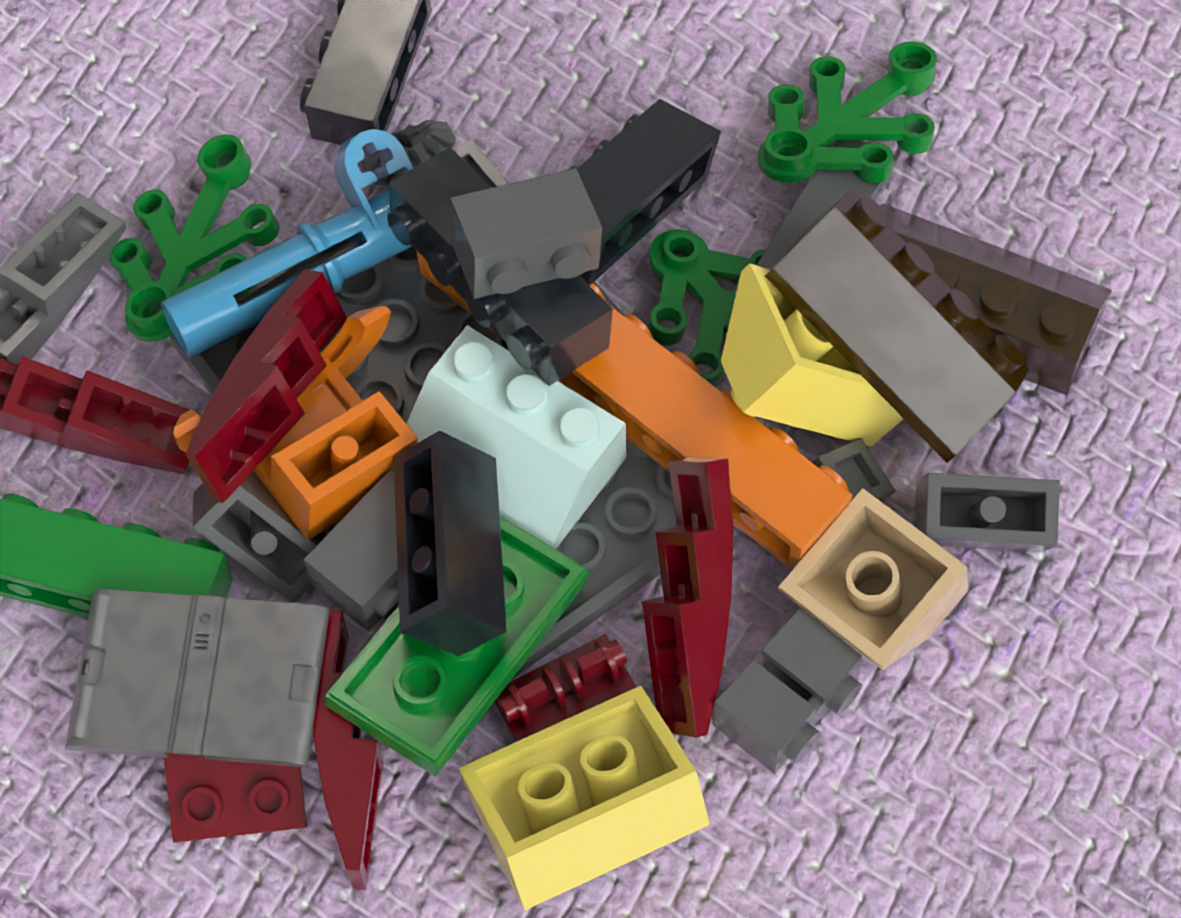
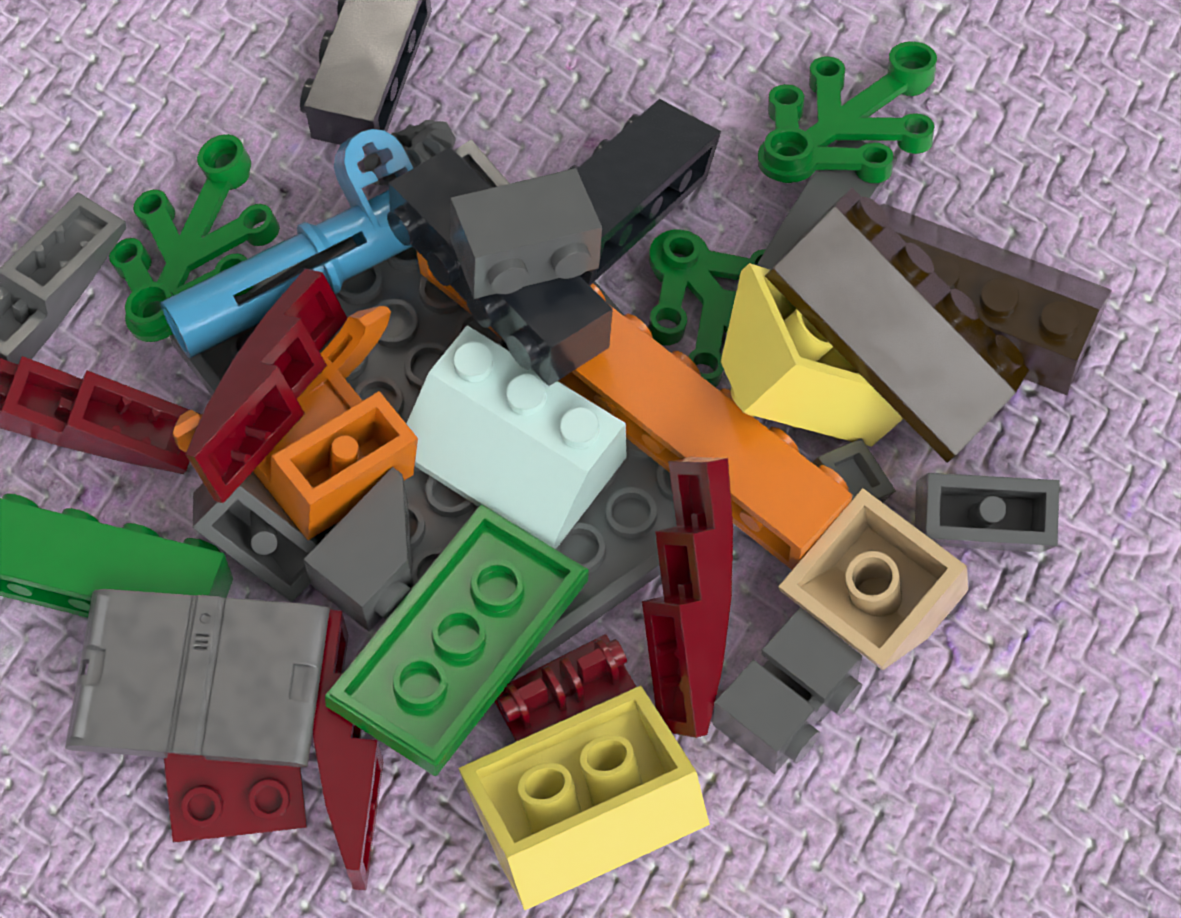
(448, 544): black brick -> none

